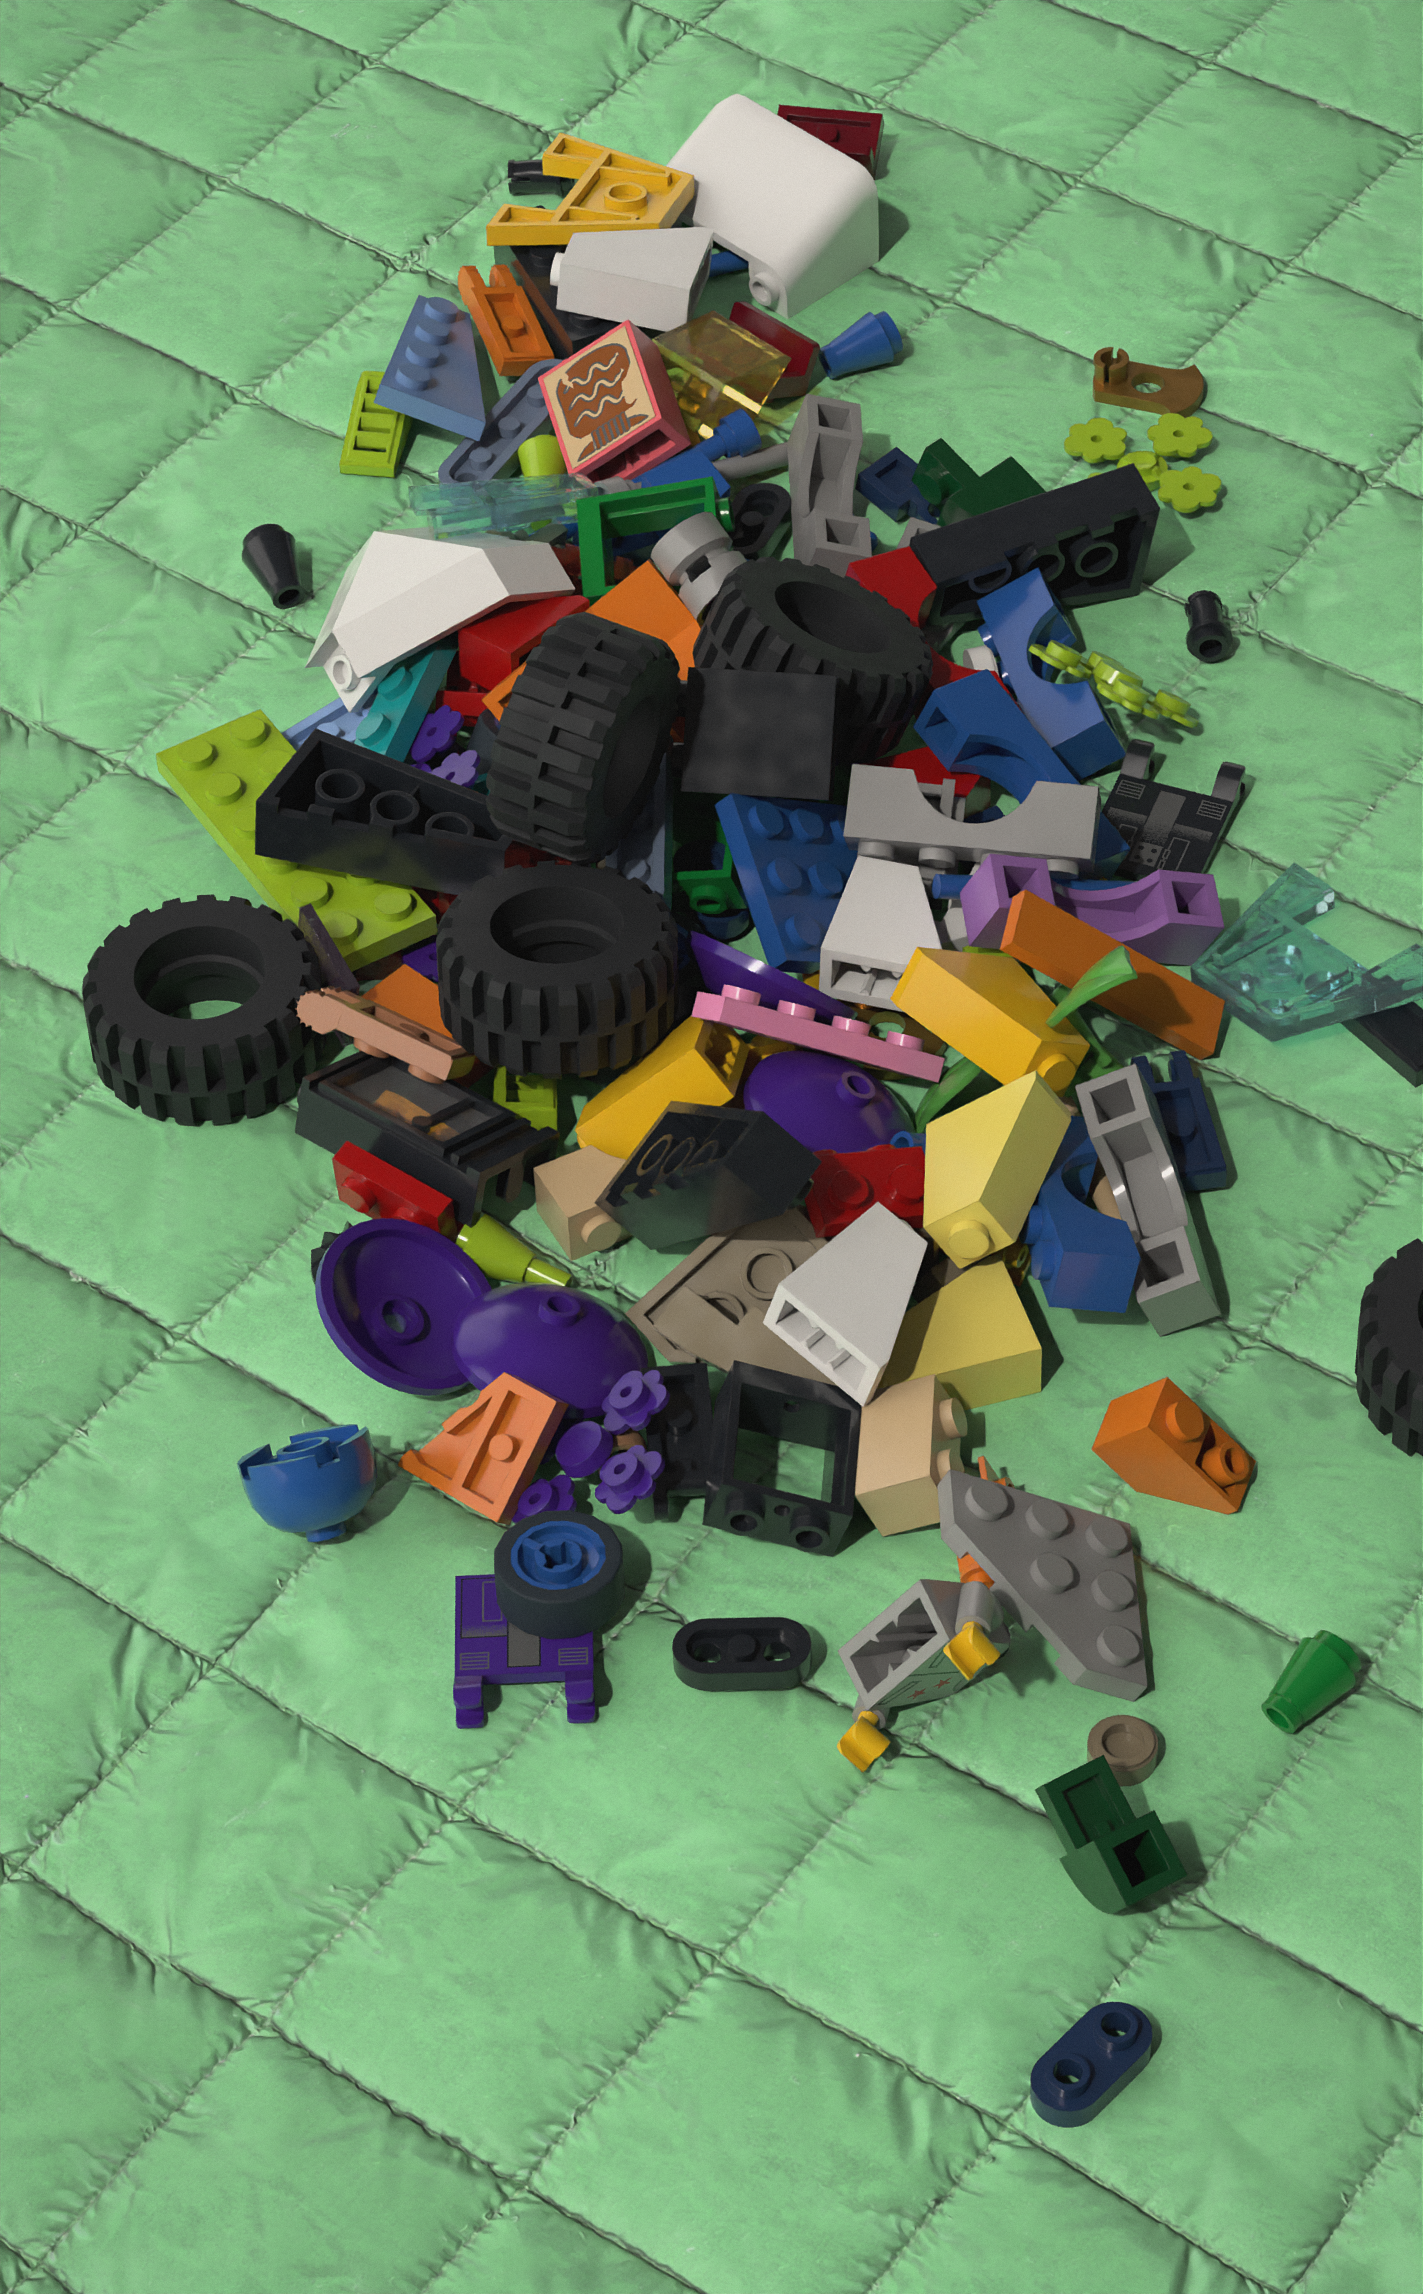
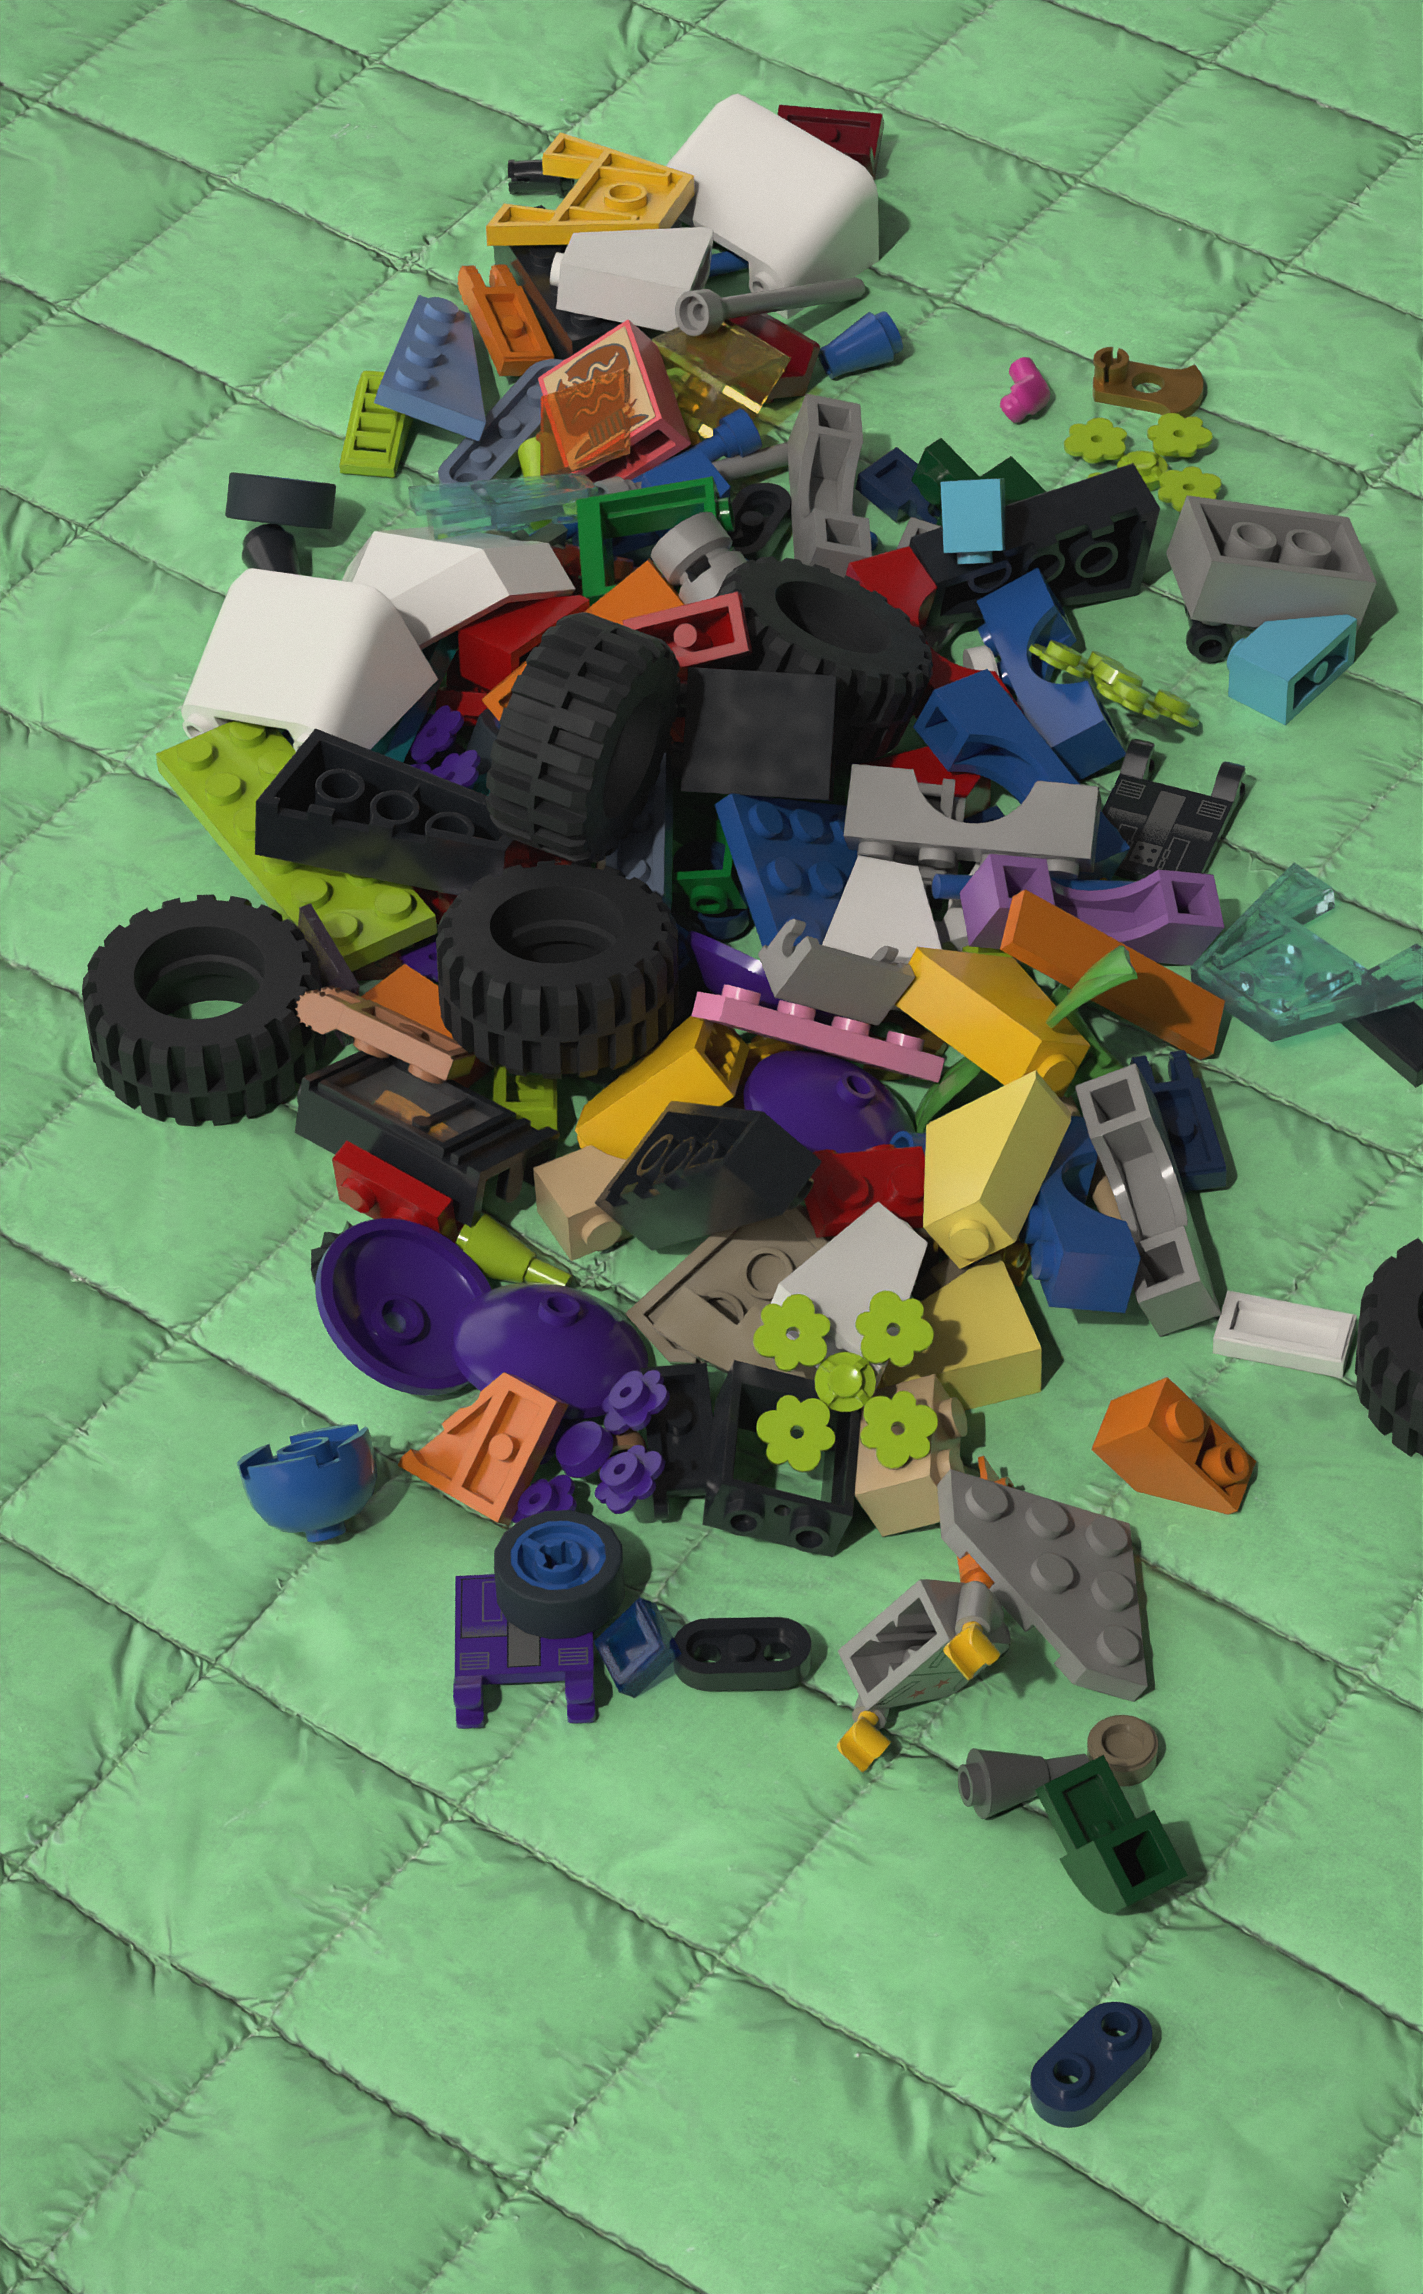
(280, 501): none -> black wheel
(306, 659): none -> white windscreen
(585, 424): none -> clear orange piece
(637, 1647): none -> tile
(700, 633): none -> red slope
(704, 310): none -> light grey piece
(833, 978): none -> light grey hinge
(845, 1381): none -> lime plant
(973, 519): none -> medium azure slope
(1001, 1780): none -> dark grey cone
(1028, 393): none -> dark pink arm
(1267, 564): none -> light grey brick
(1284, 1334): none -> white tile
(1290, 663): none -> medium azure slope
(1311, 1681): green cone -> none

